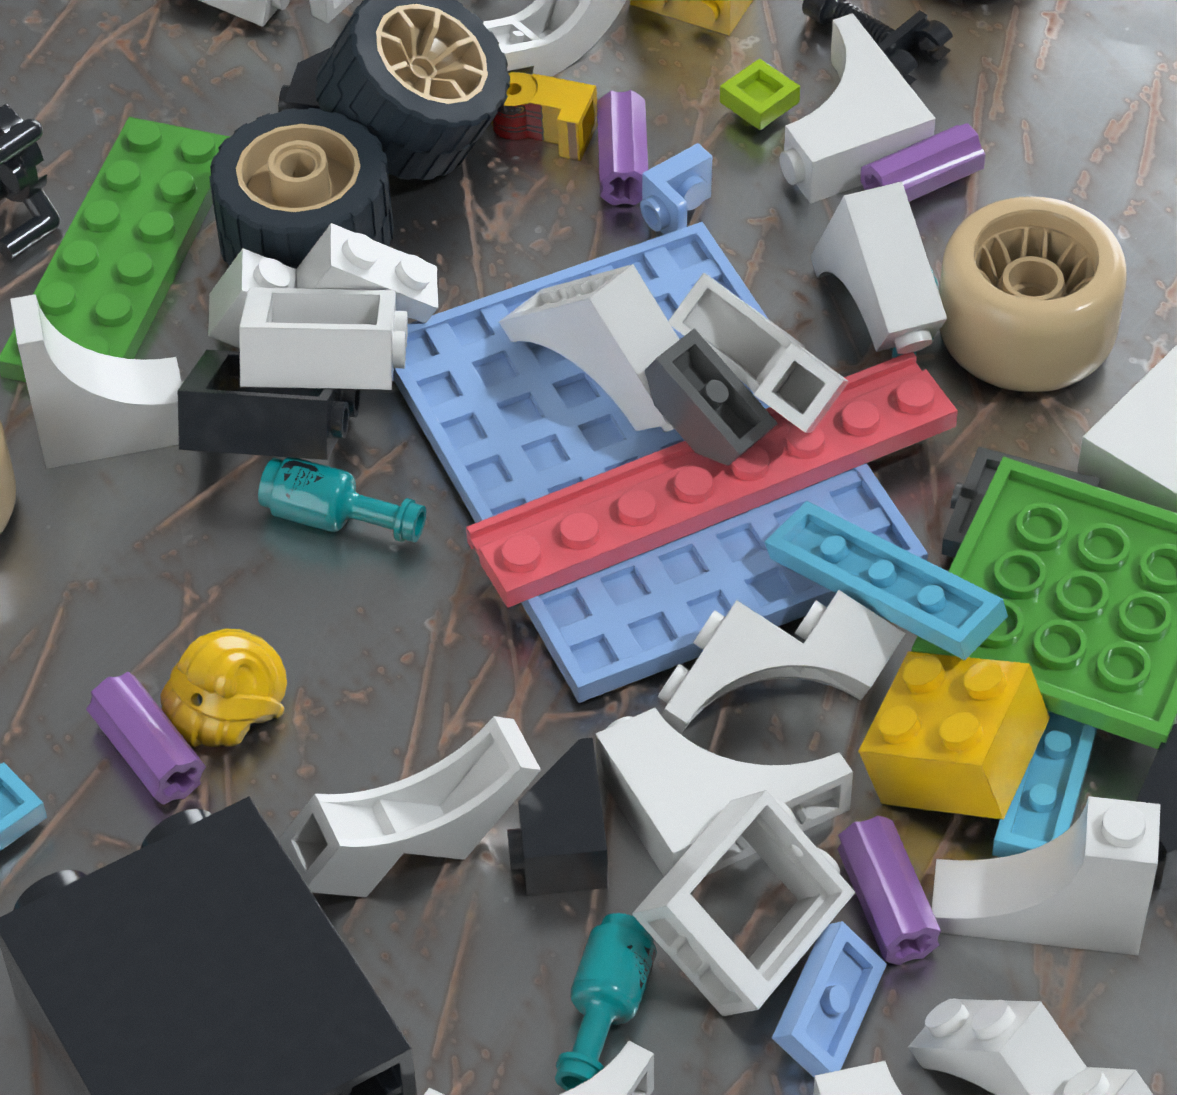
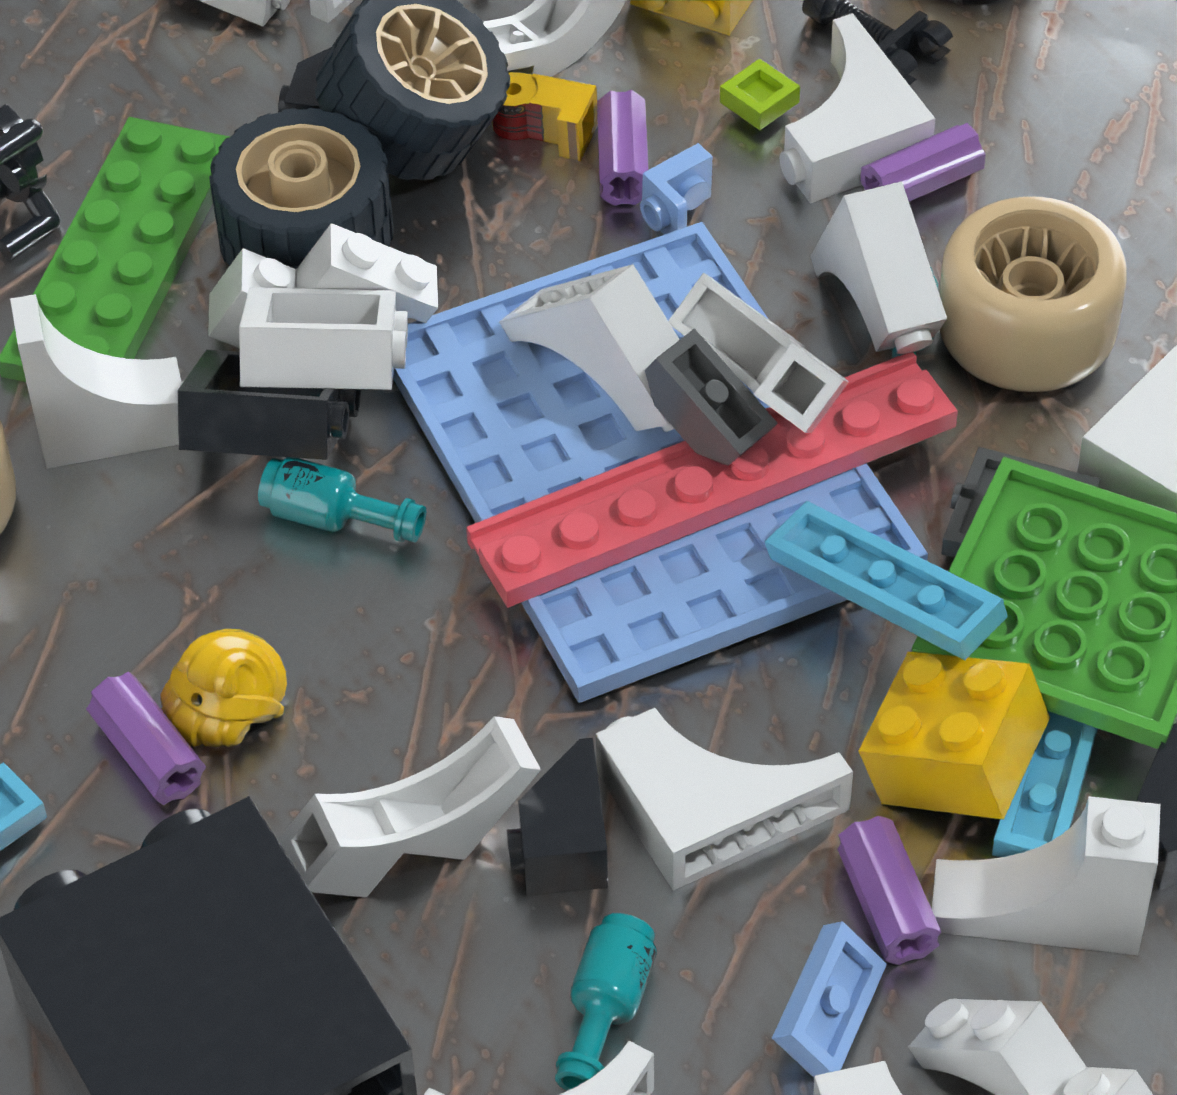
(702, 947): white window -> none
(841, 649): white arch -> none

